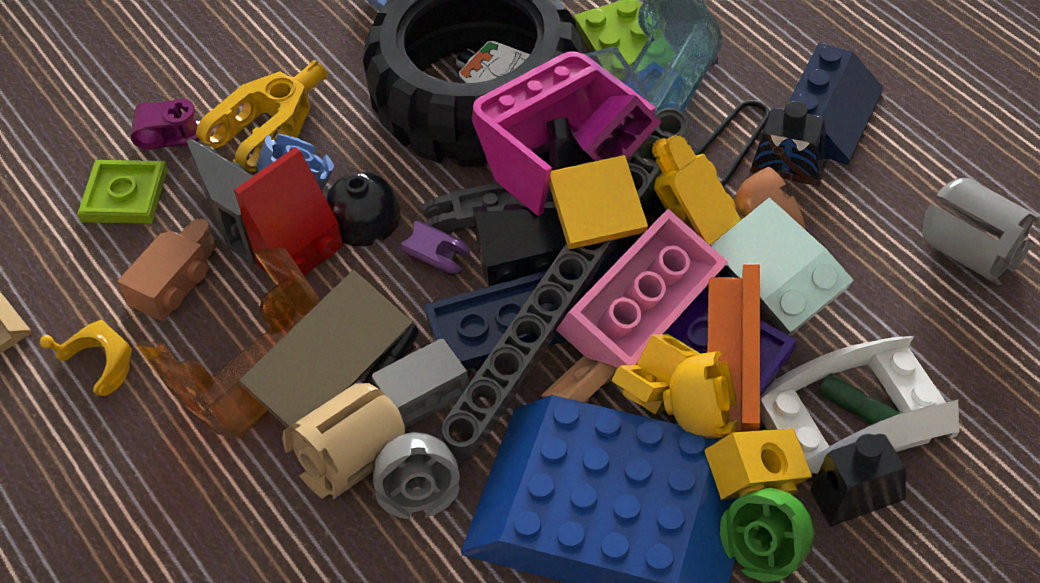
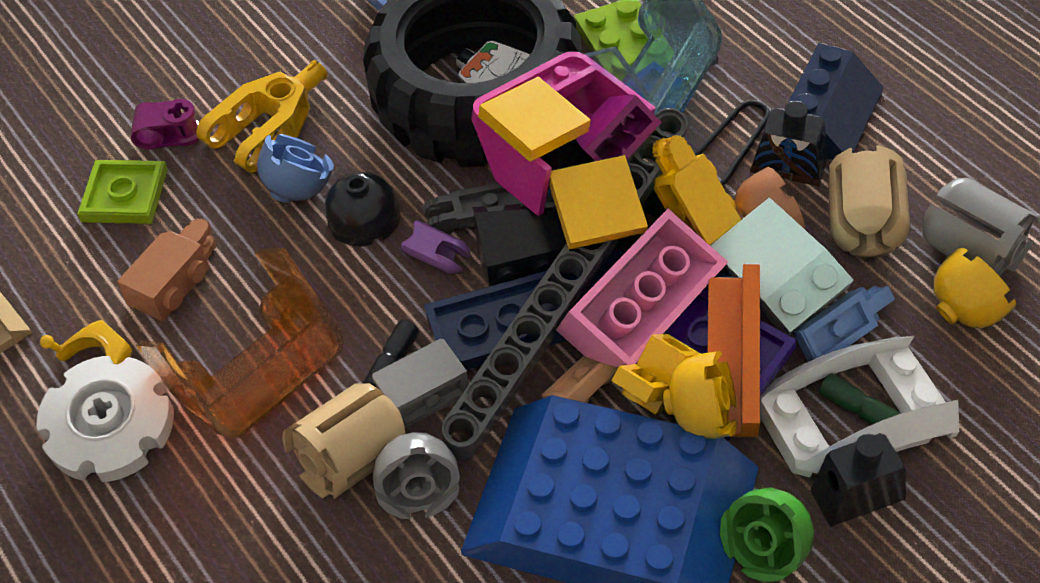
(105, 418): none -> white piece
(218, 183): dark grey slope -> none
(289, 211): red slope -> none
(326, 350): dark tan tile -> none
(534, 118): none -> yellow tile
(757, 461): yellow brick -> none
(843, 321): none -> medium blue hinge
(868, 202): none -> tan cylinder
(970, 292): none -> yellow cylinder

